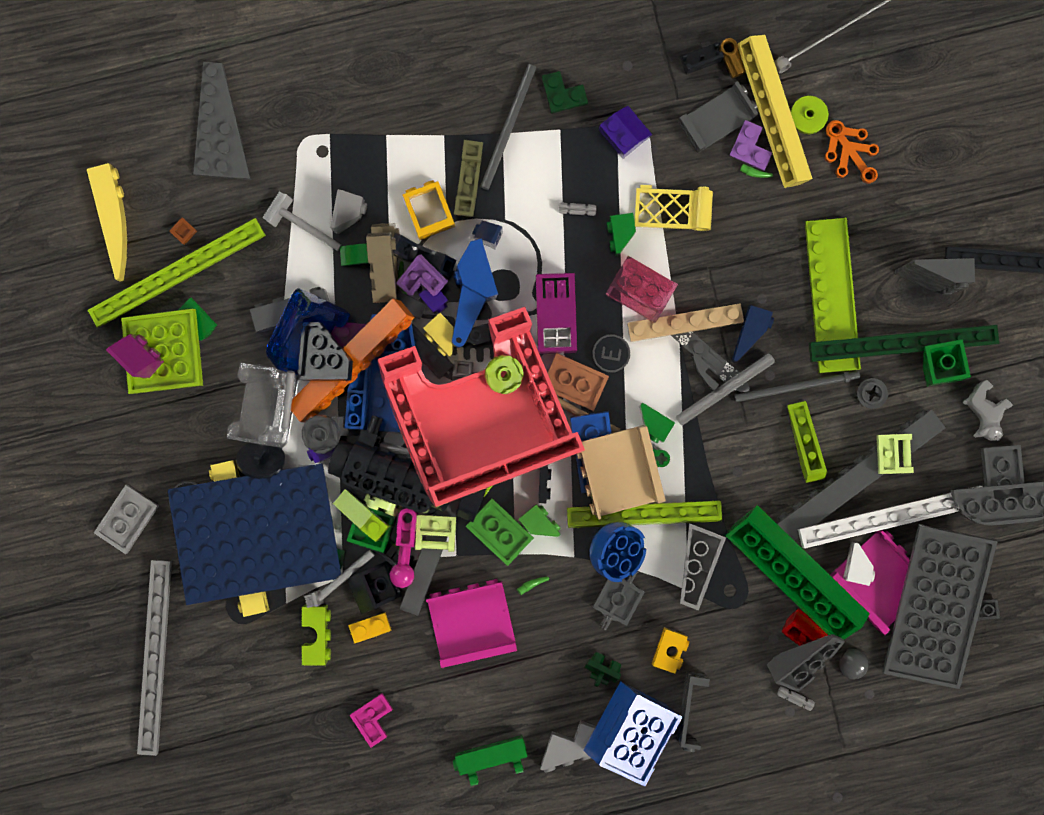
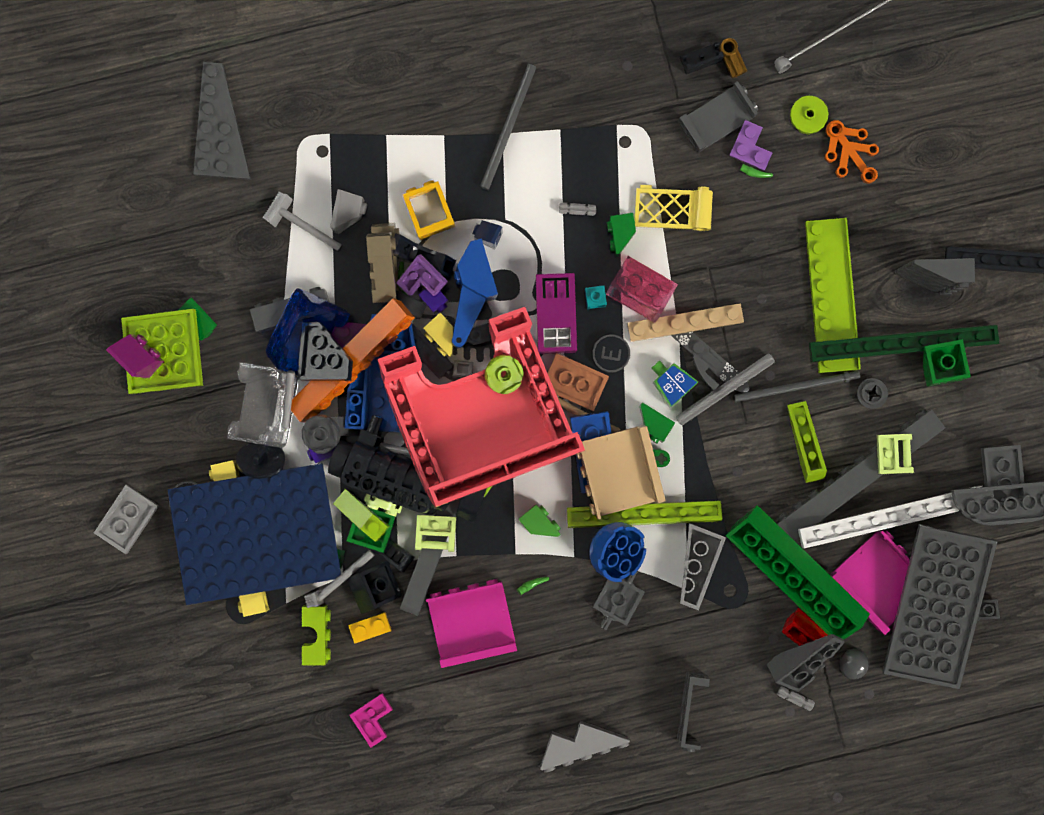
(111, 214): light yellow slope -> none
(154, 657): light grey plate -> none
(176, 272): lime plate -> none
(183, 231): dark orange plate -> none
(354, 254): green slope -> none
(402, 573): dark pink piece -> none
(468, 178): olive slope -> none
(489, 756): green brick -> none
(500, 532): bright green plate -> none
(544, 492): black plate -> none
(561, 98): dark green plate -> none
(595, 297): none -> teal brick
(596, 667): dark green hips -> none
(621, 729): container -> none
(624, 131): dark purple slope -> none
(668, 639): yellow brick -> none
(672, 382): none -> blue torso
(754, 326): dark blue slope -> none
(774, 111): light yellow brick -> none
(858, 566): white slope -> none
(987, 411): light grey animal -> none

